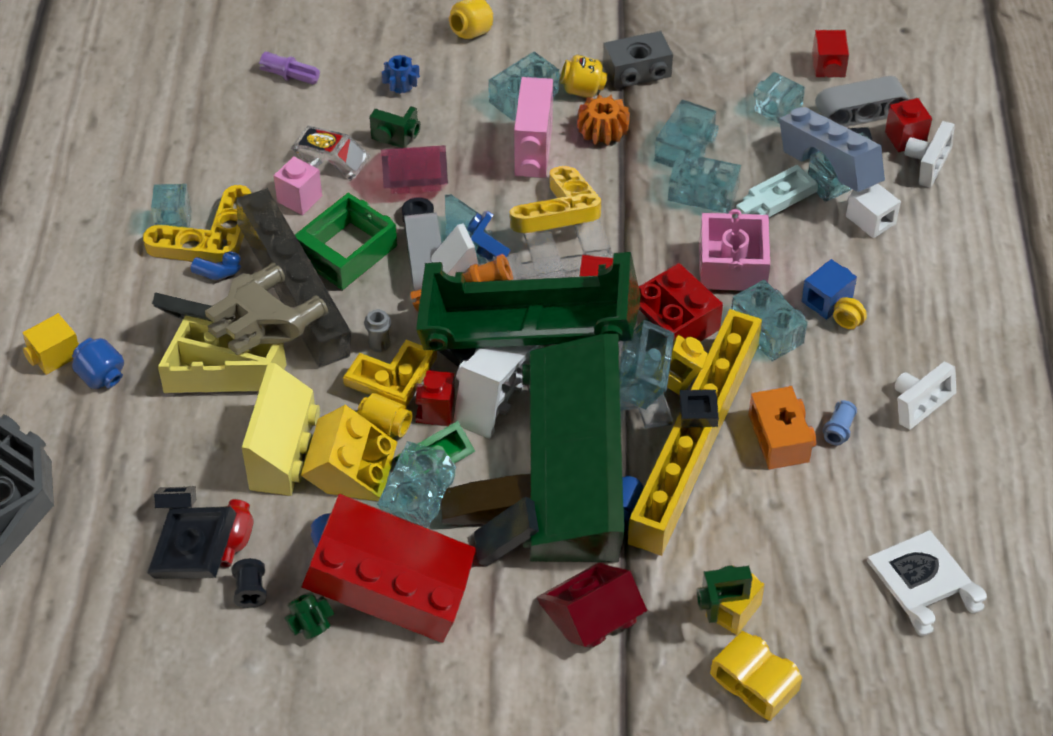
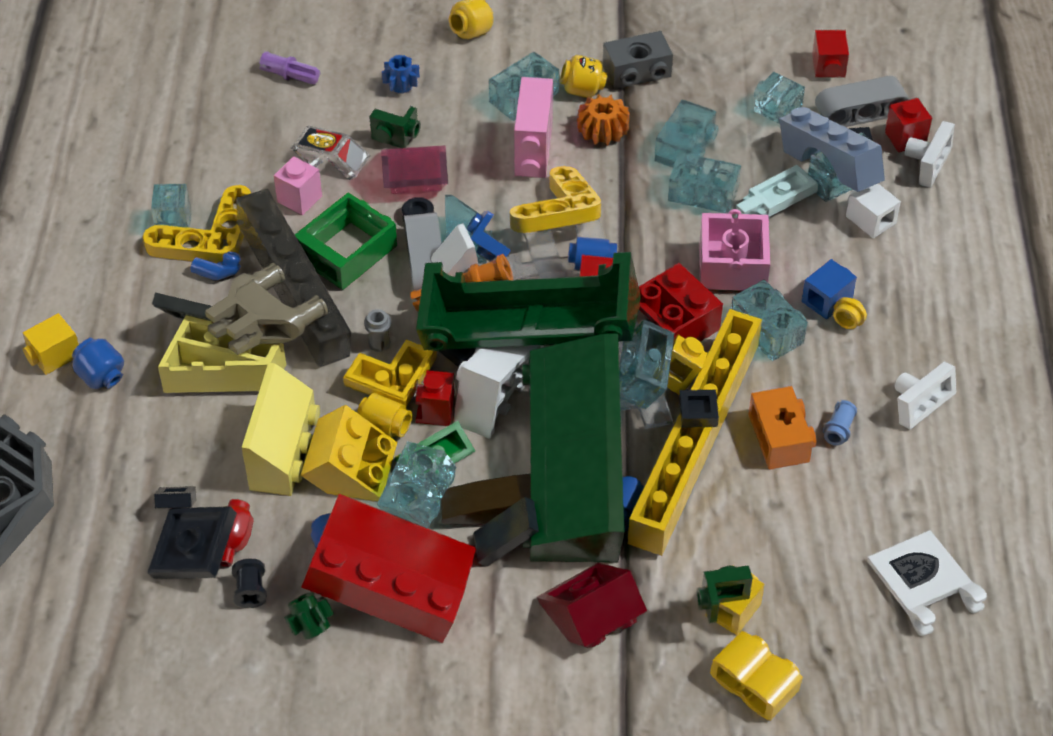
(591, 247): none -> blue brick

